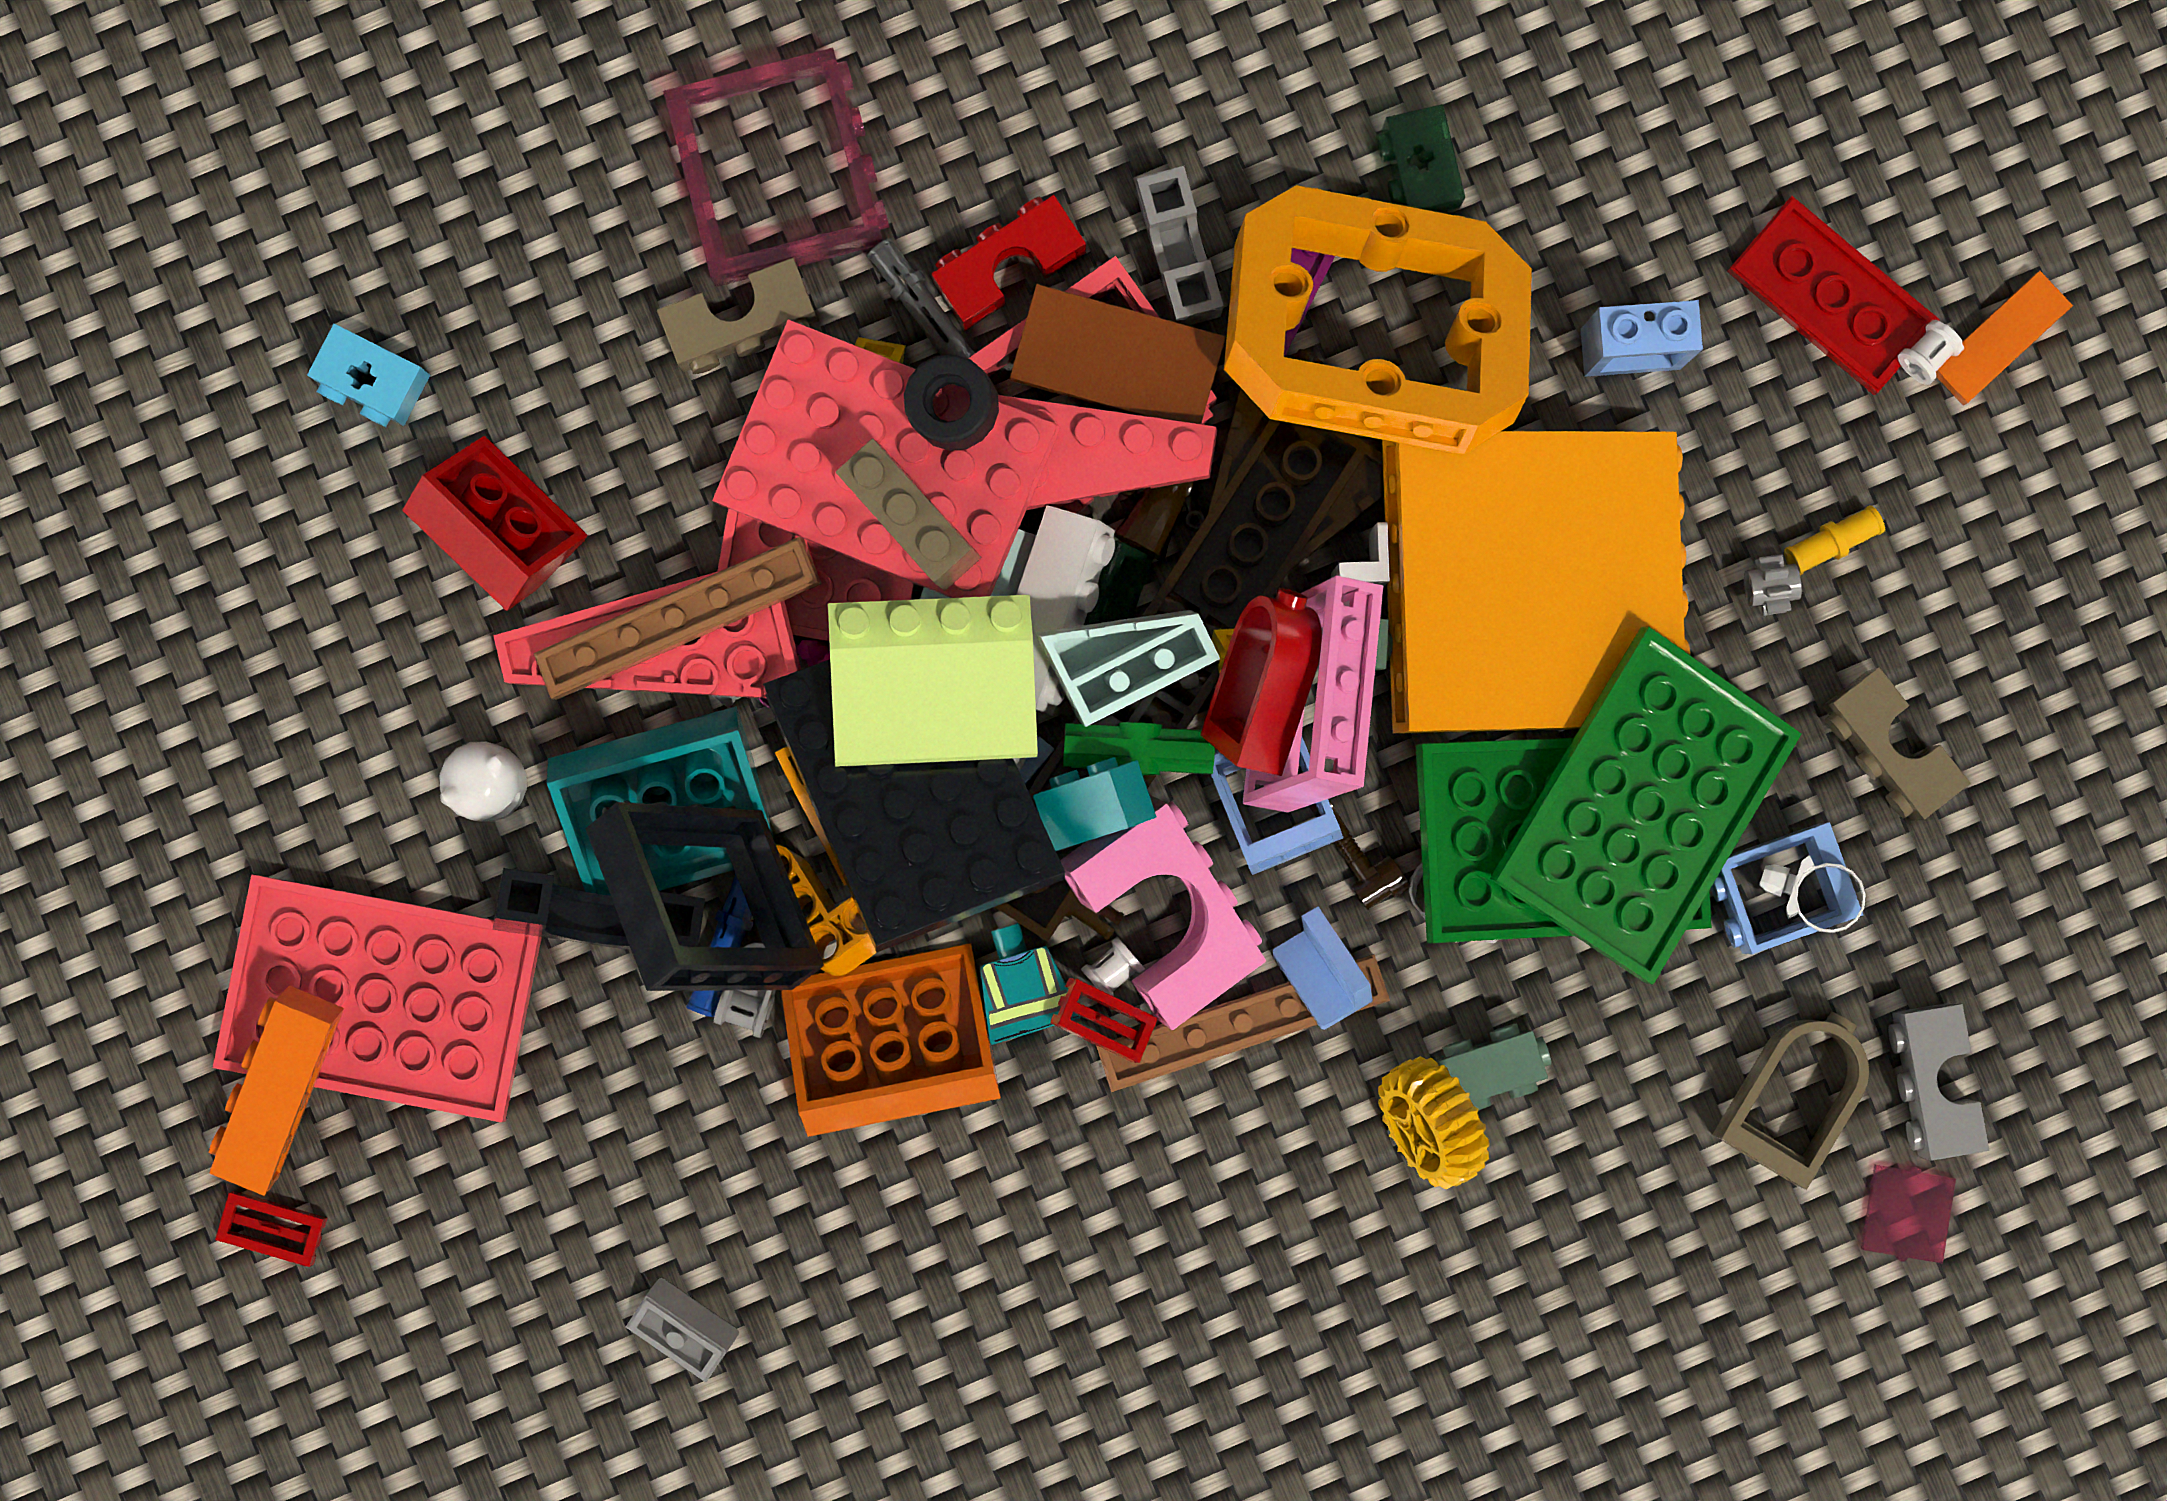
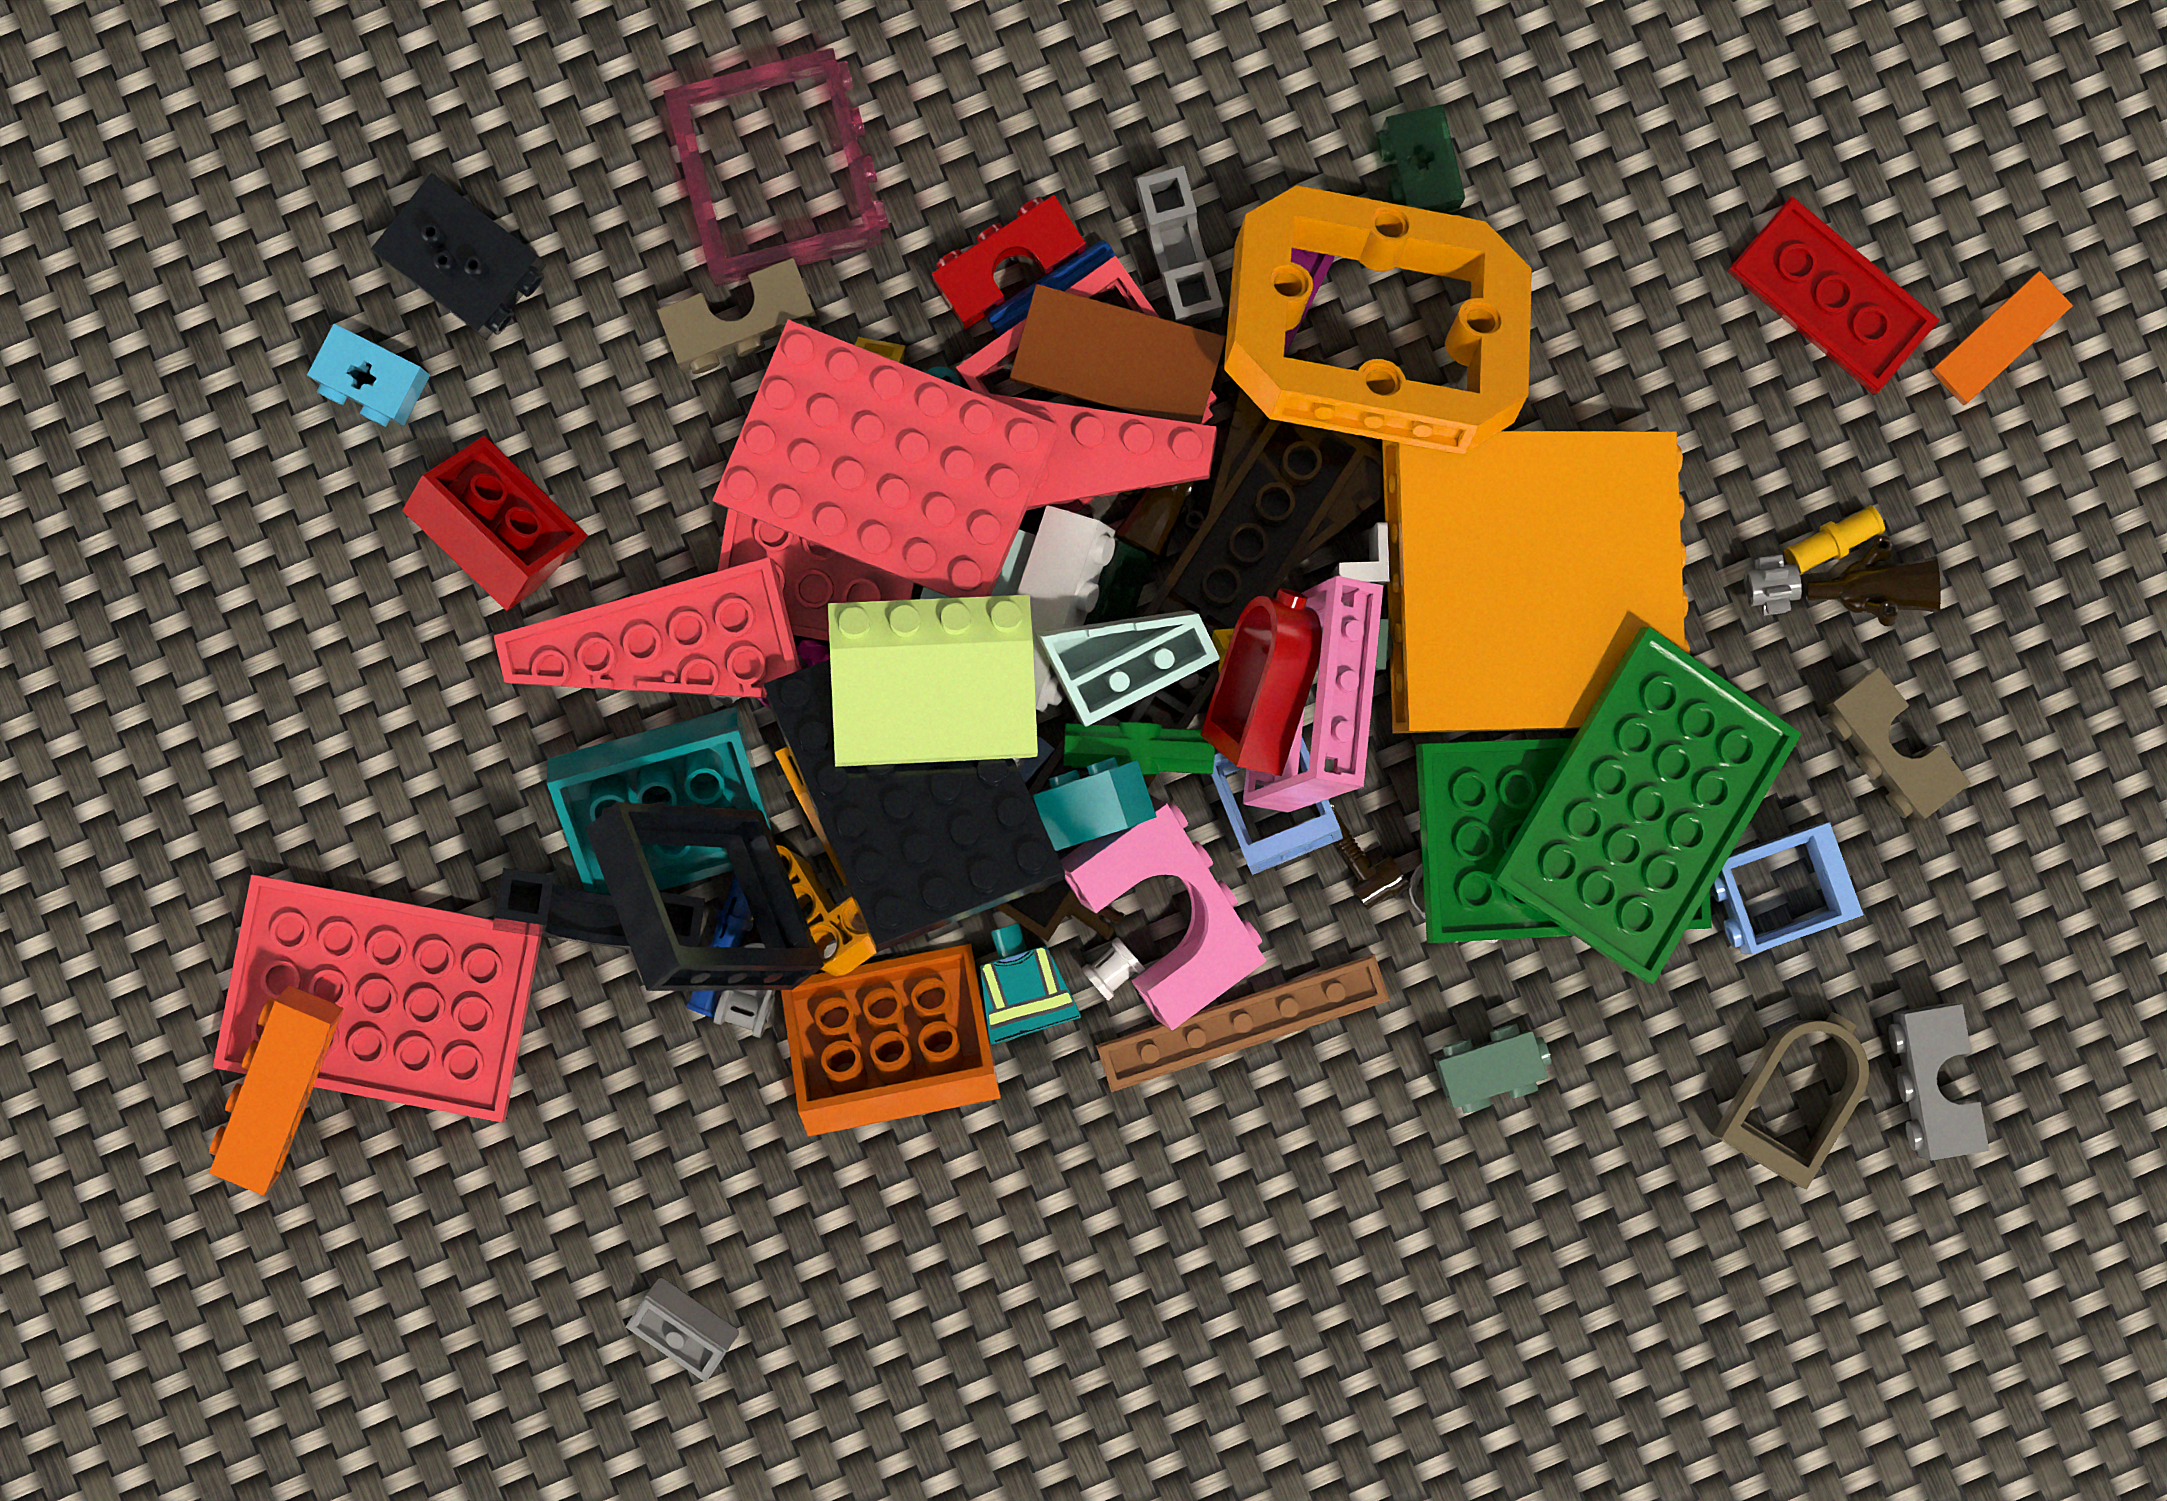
(311, 1239): red tile -> none
(460, 257): none -> black piece
(482, 781): white piece -> none
(677, 618): medium nougat tile -> none
(887, 259): dark grey pin -> none
(908, 514): dark tan arch -> none
(926, 383): black tyre -> none
(1017, 308): none -> blue axle
(1070, 1005): red tile -> none
(1323, 971): light blue panel -> none
(1433, 1122): yellow gear -> none
(1625, 343): light blue window -> none
(1778, 880): white piece -> none
(1885, 587): none -> dark brown piece
(1908, 1213): clear pink piece -> none
(1930, 352): white bush -> none

